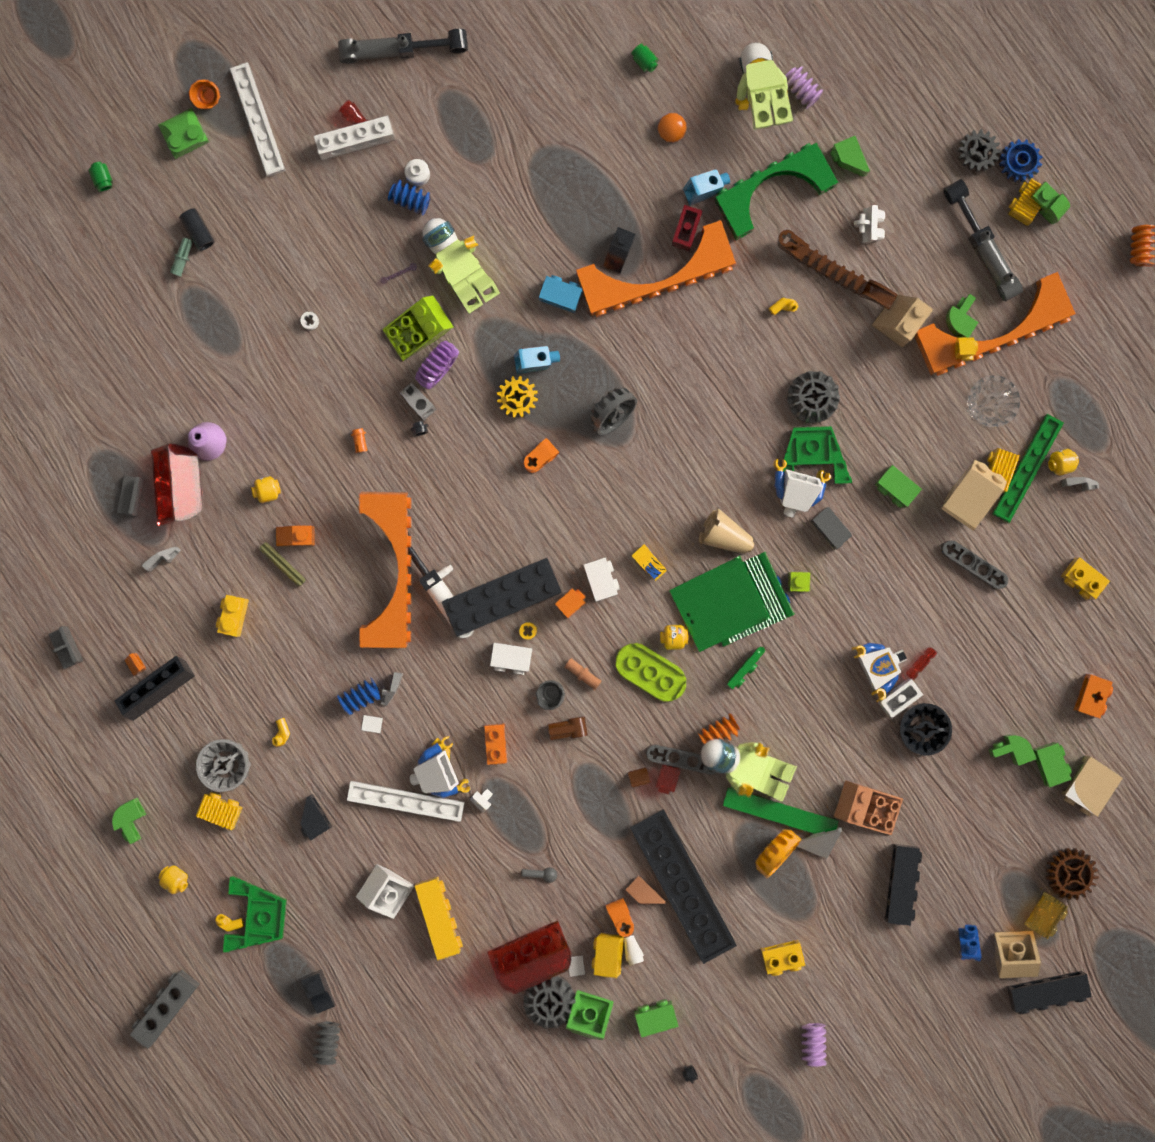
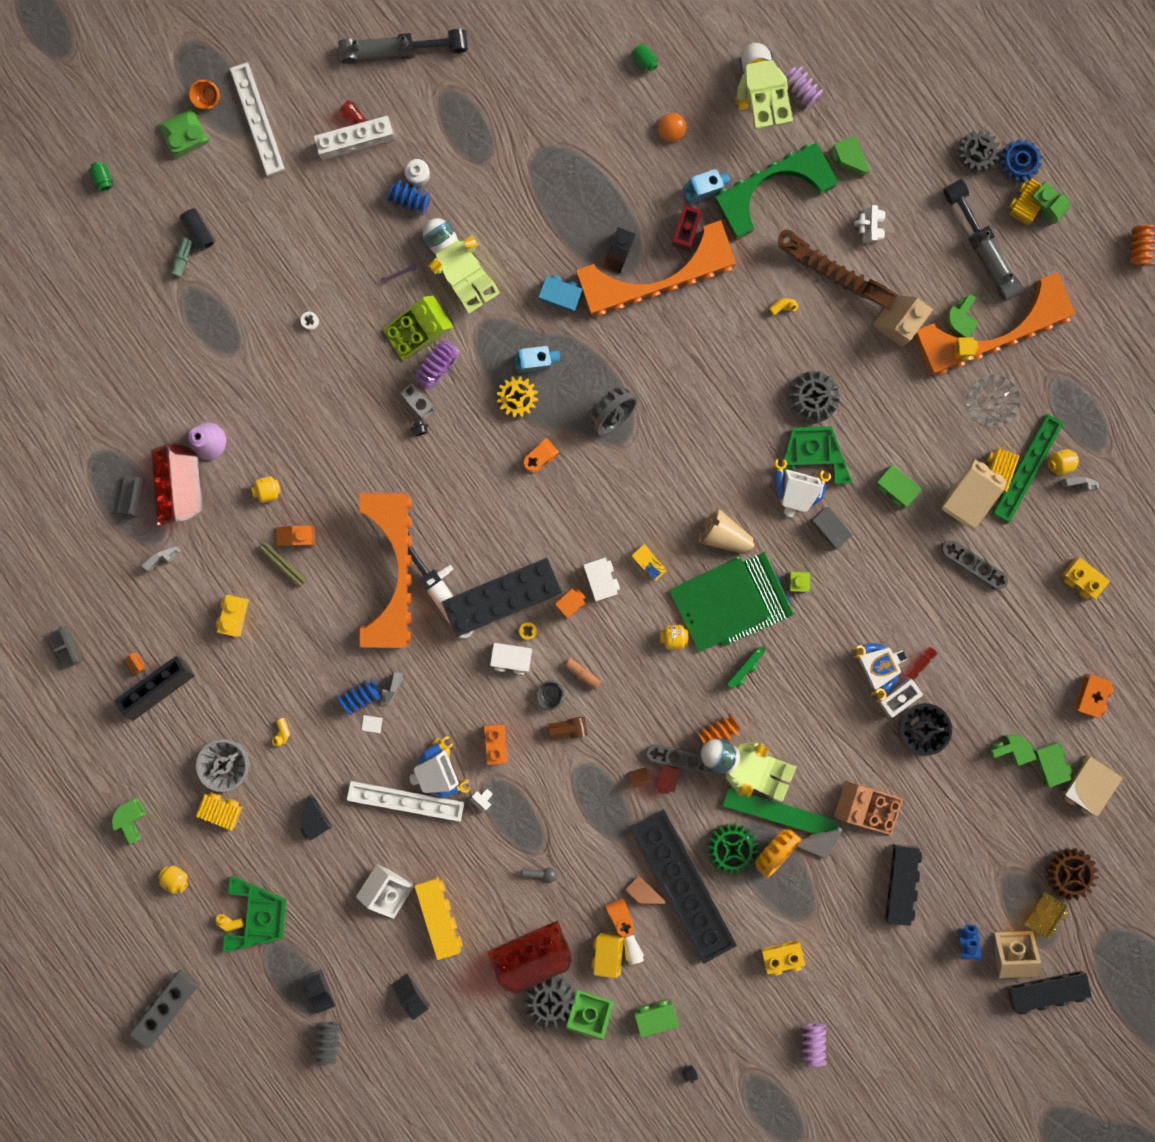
(359, 440): orange pin -> none
(410, 997): none -> black slope
(577, 966): white sticker -> none
(651, 672): lime tile -> none
(726, 855): none -> green gear

